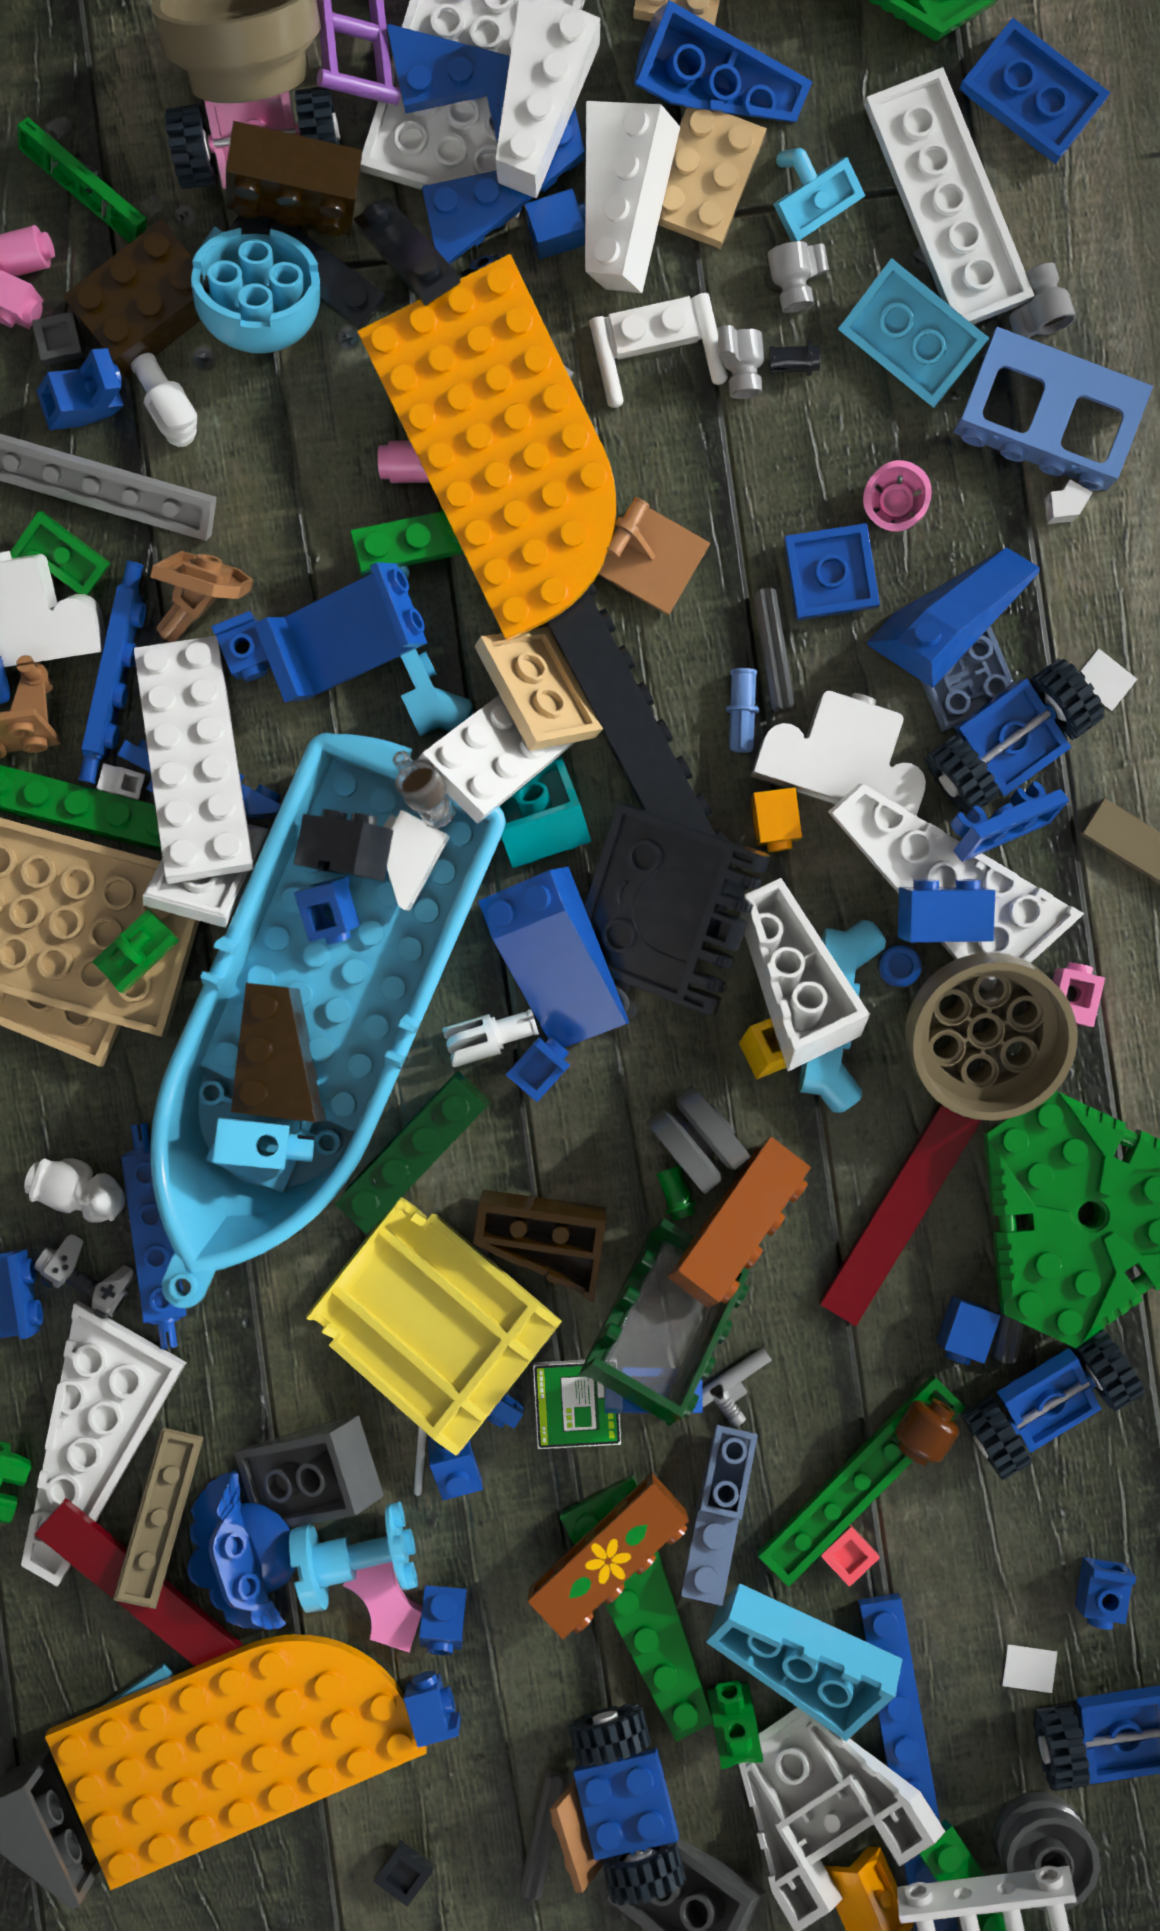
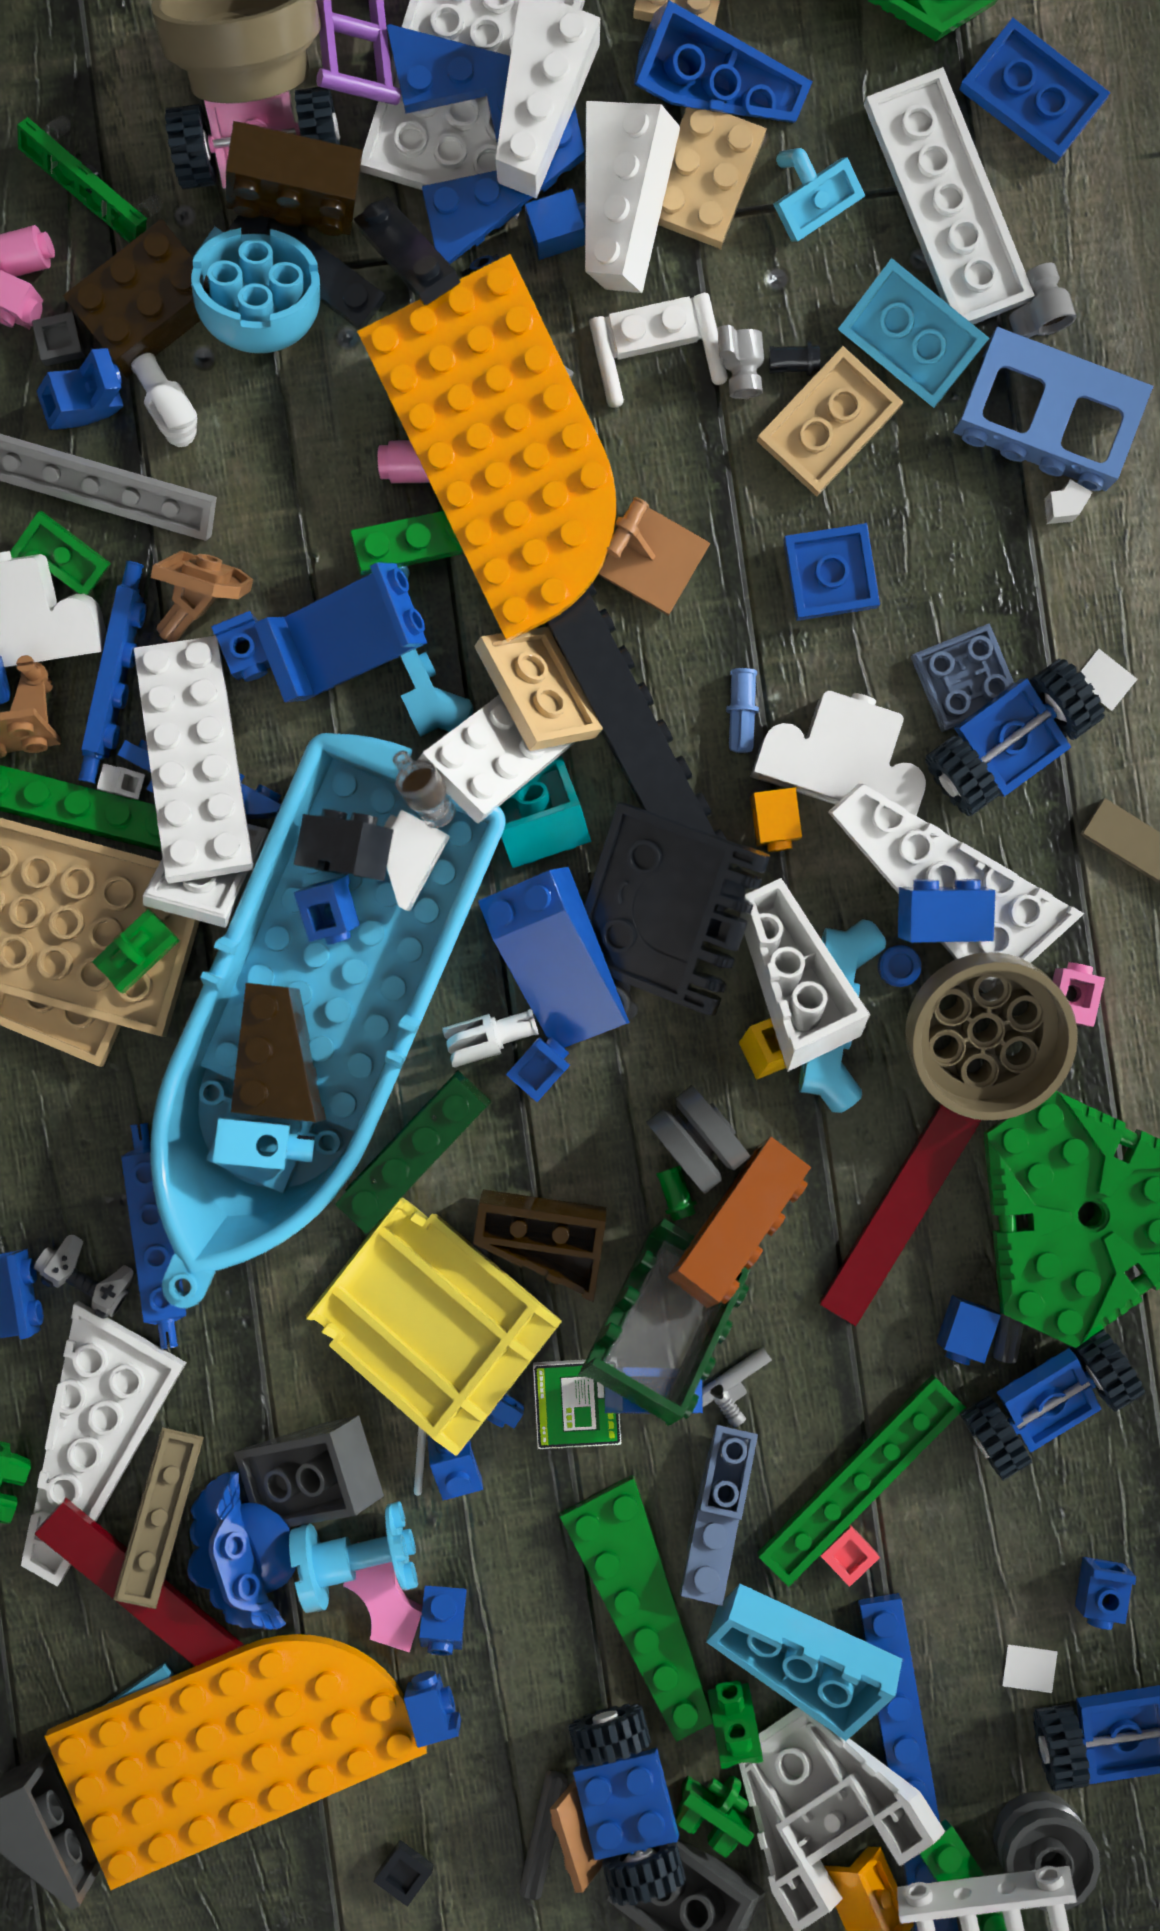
(71, 1187): white animal -> none
(608, 1557): dark orange brick -> none
(721, 1807): none -> green hips
(773, 649): dark grey axle -> none
(791, 267): light grey piece -> none
(829, 421): none -> tan plate
(897, 500): bright pink helmet -> none
(927, 1431): reddish brown head -> none
(947, 621): blue wedge -> none
(1024, 814): blue plate -> none

